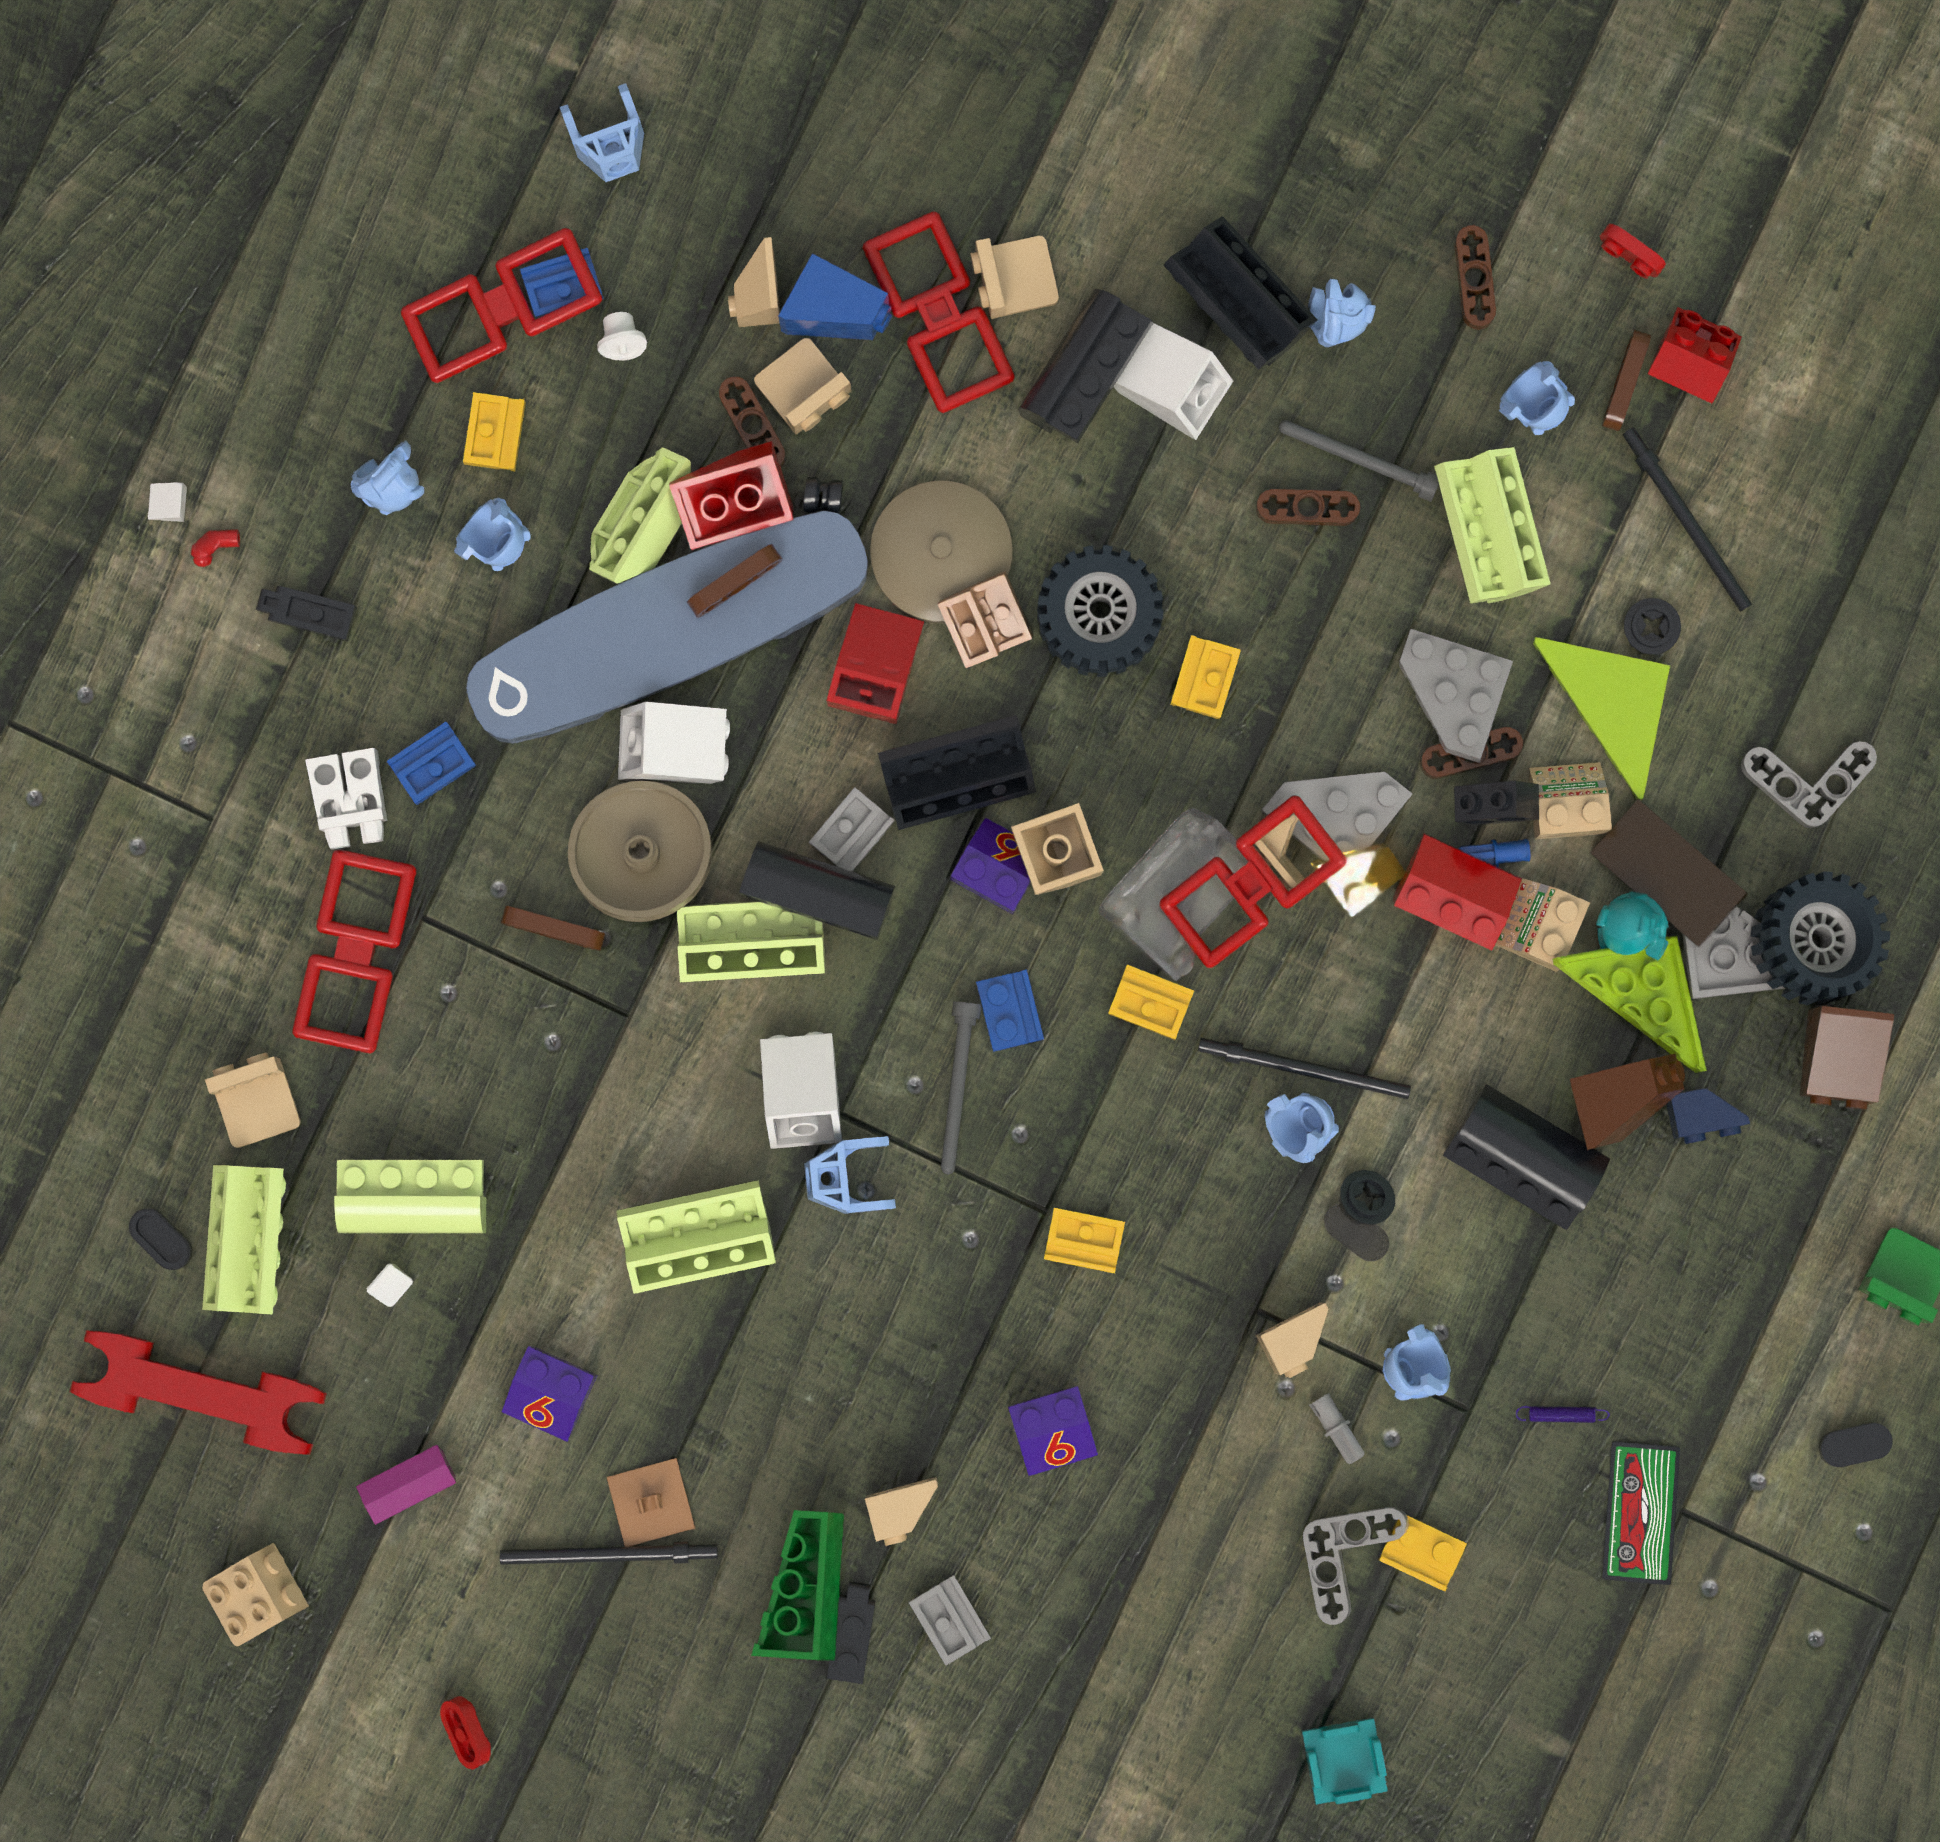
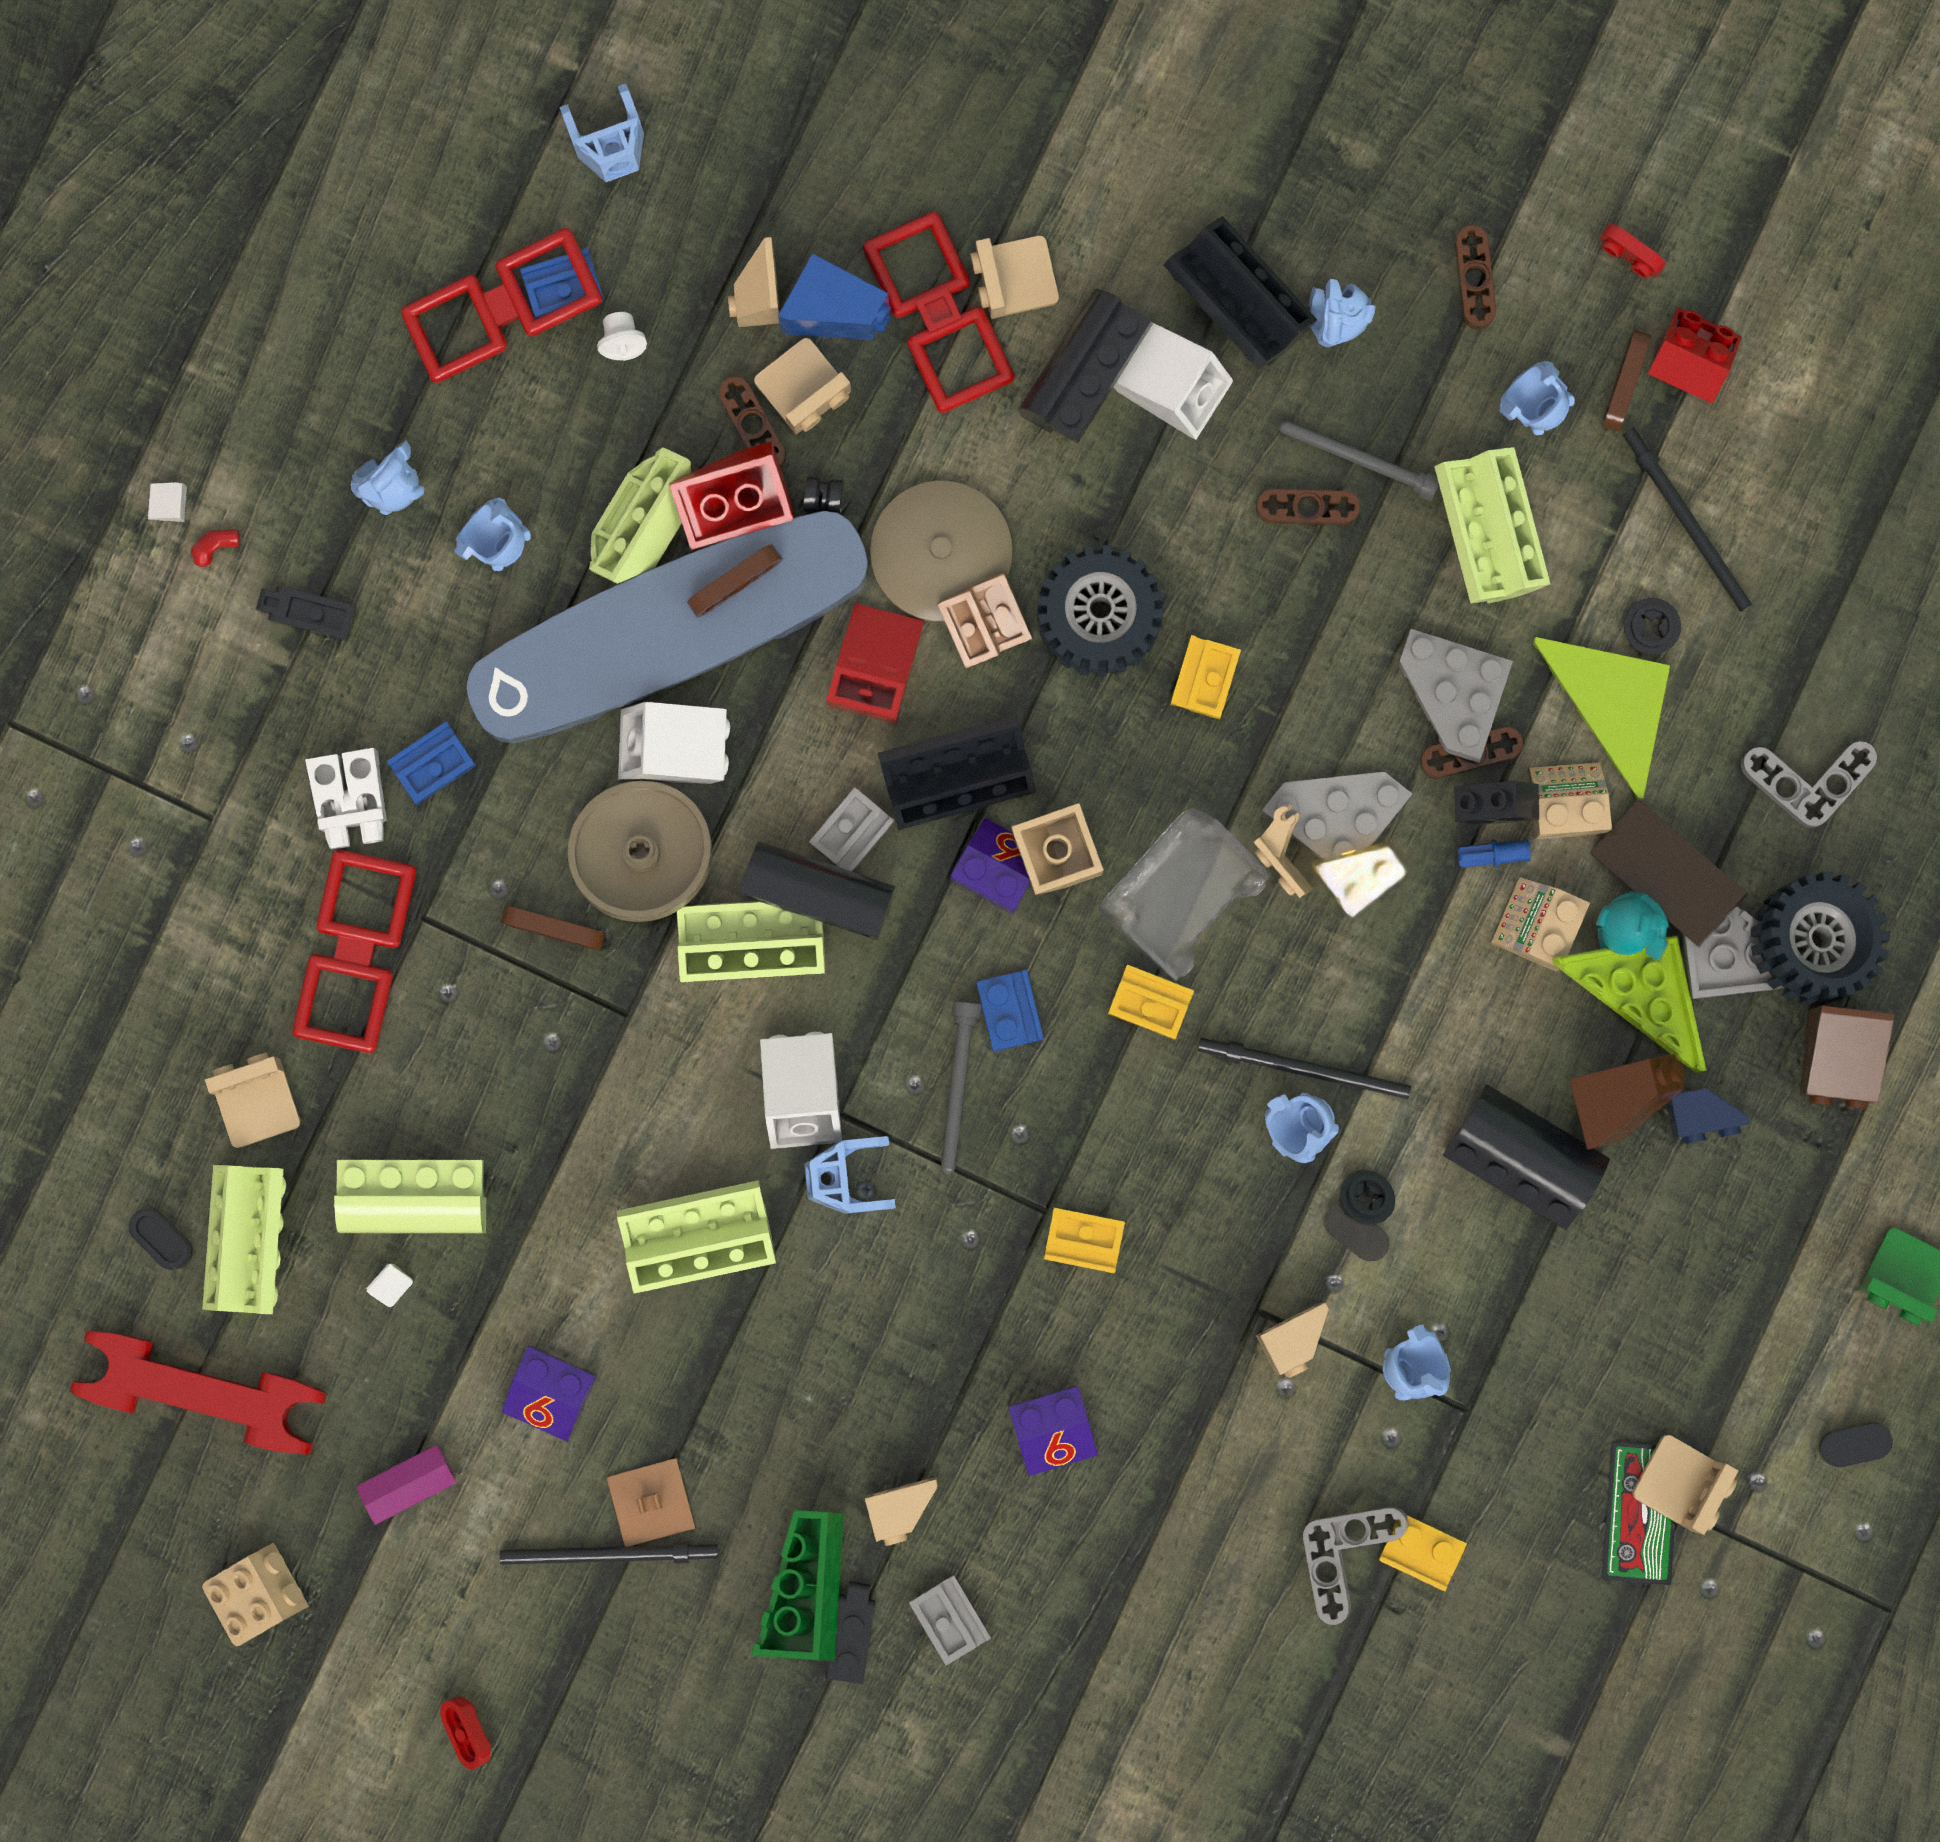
(494, 431): yellow plate -> none
(1253, 881): red bar -> none
(1337, 1428): light grey axle -> none
(1345, 1761): teal panel -> none
(1457, 891): red slope -> none
(1562, 1414): dark purple piece -> none
(1685, 1485): none -> tan bracket

